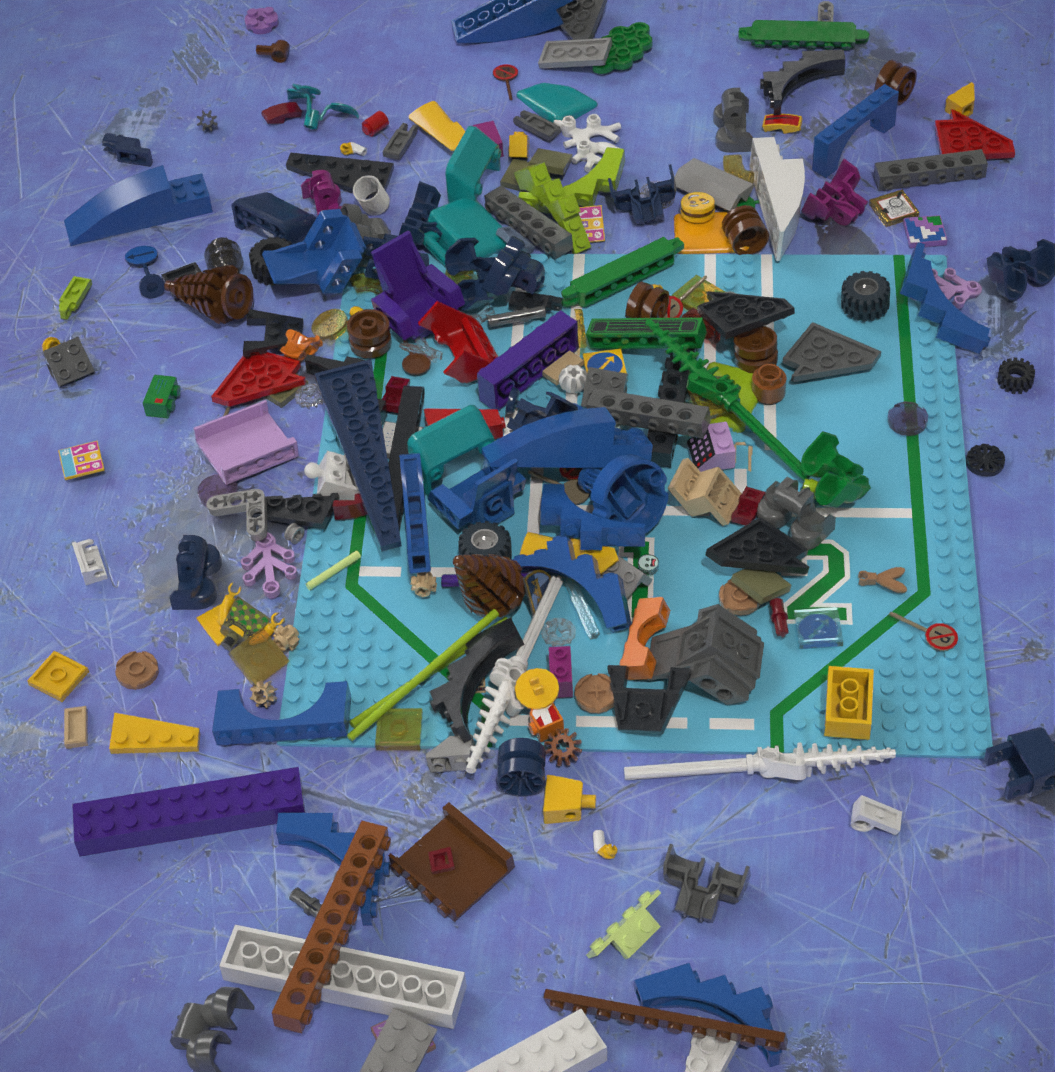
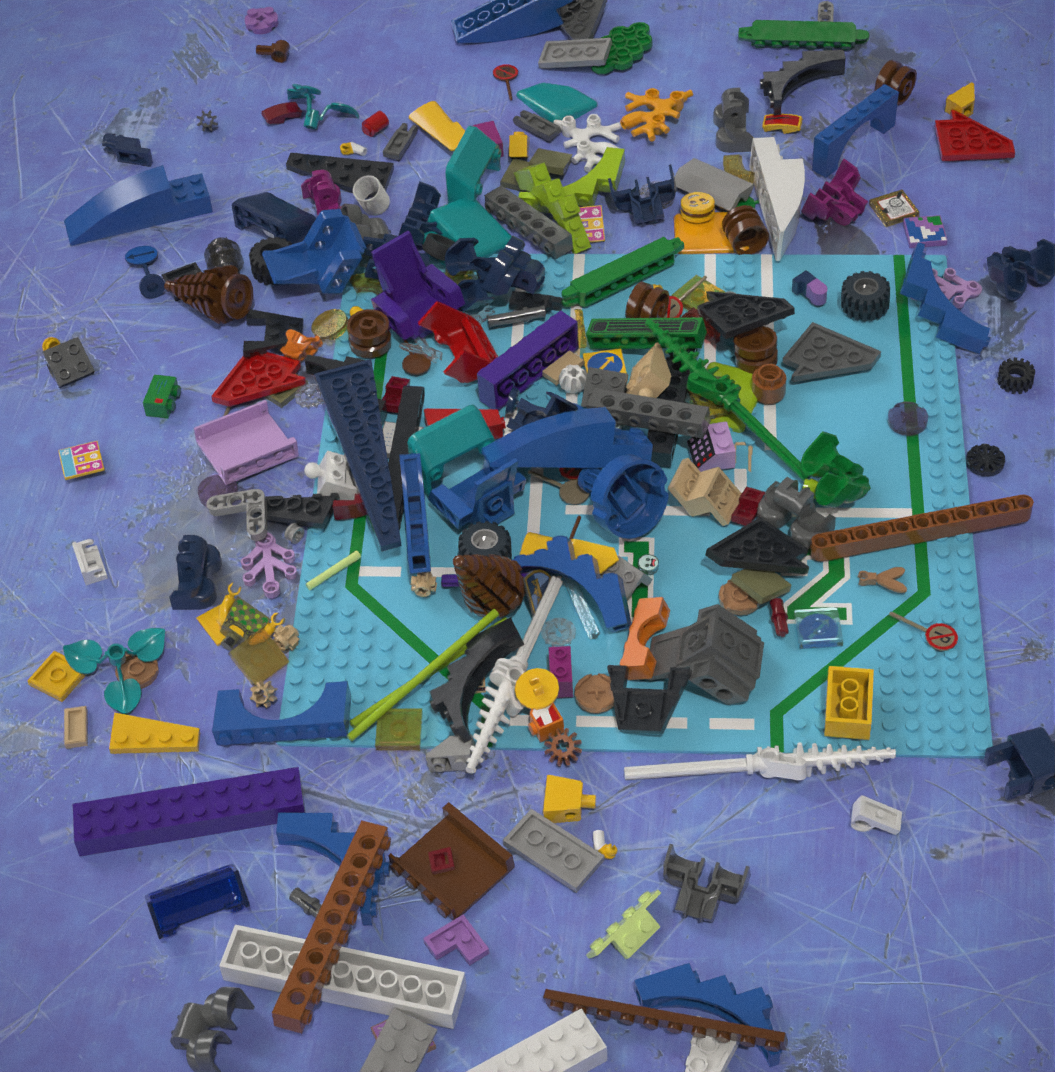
(73, 296): lime hinge -> none
(120, 694): none -> teal plant
(196, 898): none -> clear blue windscreen
(437, 245): none -> black tyre
(457, 935): none -> medium lavender plate
(507, 232): sand blue tile -> none
(521, 767): dark blue wheel -> none
(553, 850): none -> light grey plate
(591, 529): blue arch -> none
(650, 374): none -> tan slope
(656, 118): none -> light orange plant
(810, 287): none -> leg
(921, 527): none -> dark orange beam
(930, 170): dark grey brick -> none

